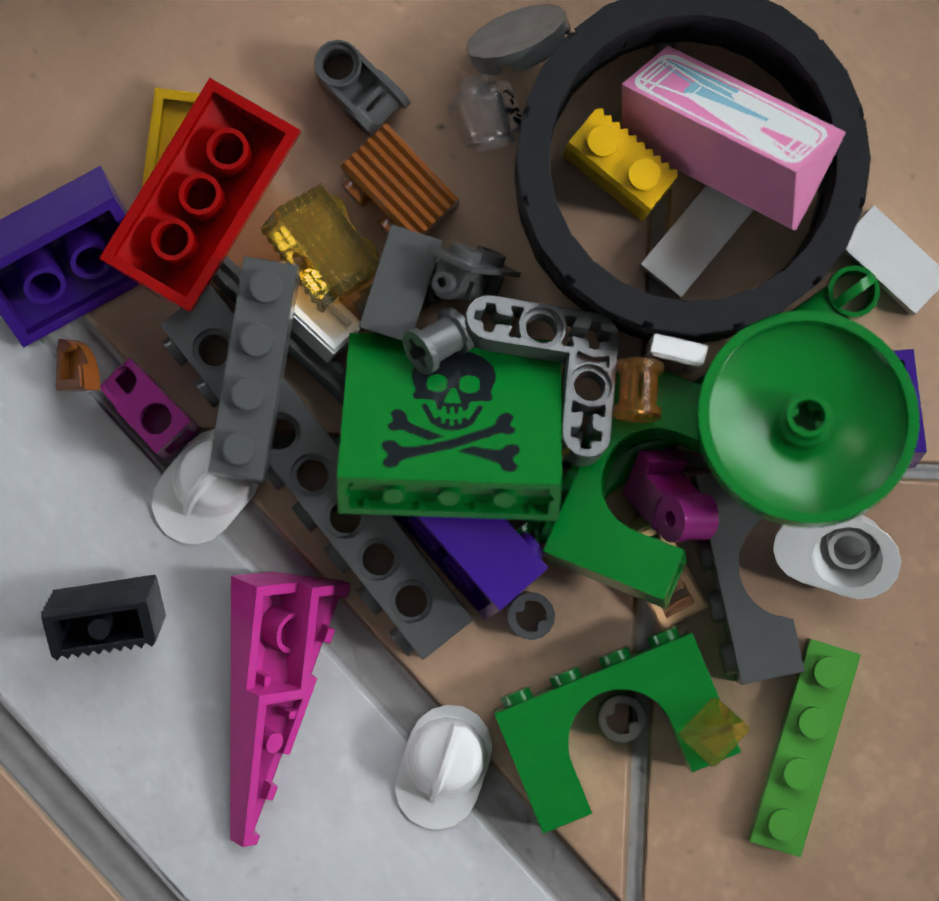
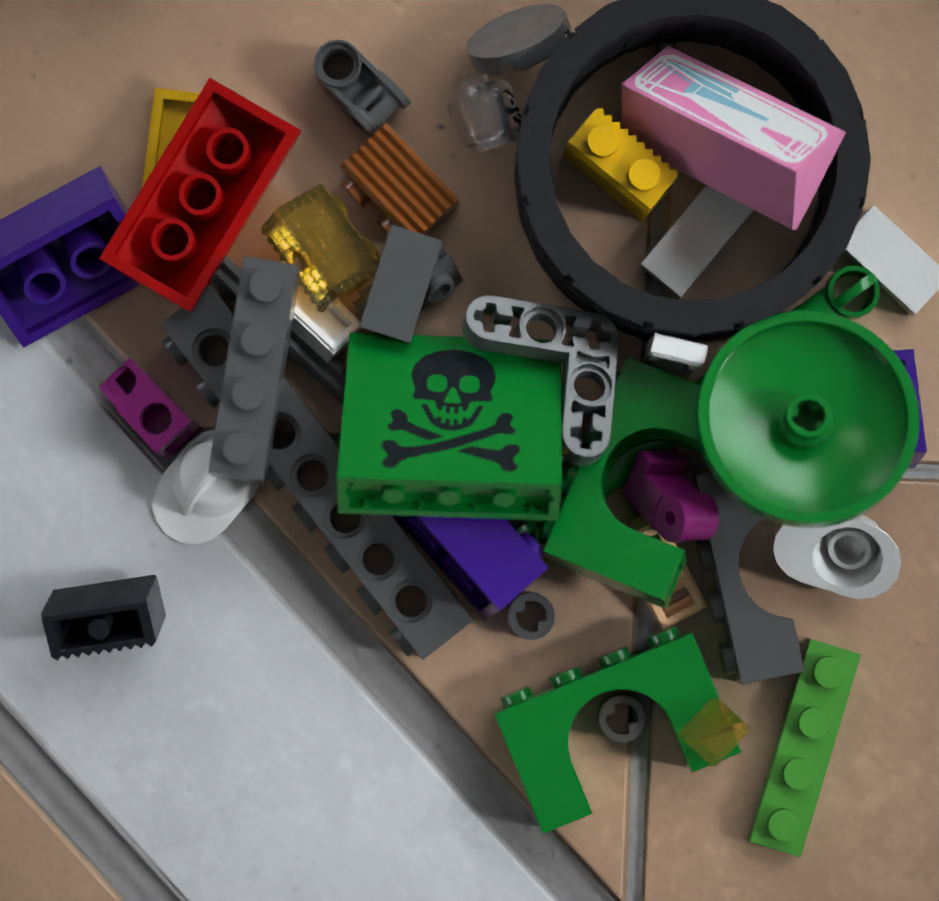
(76, 367): dark orange tile -> none
(274, 647): dark pink wedge -> none
(437, 341): dark grey bush -> none
(443, 767): white piece -> none
(469, 272): dark grey hinge -> none
(635, 372): clear orange bush -> none

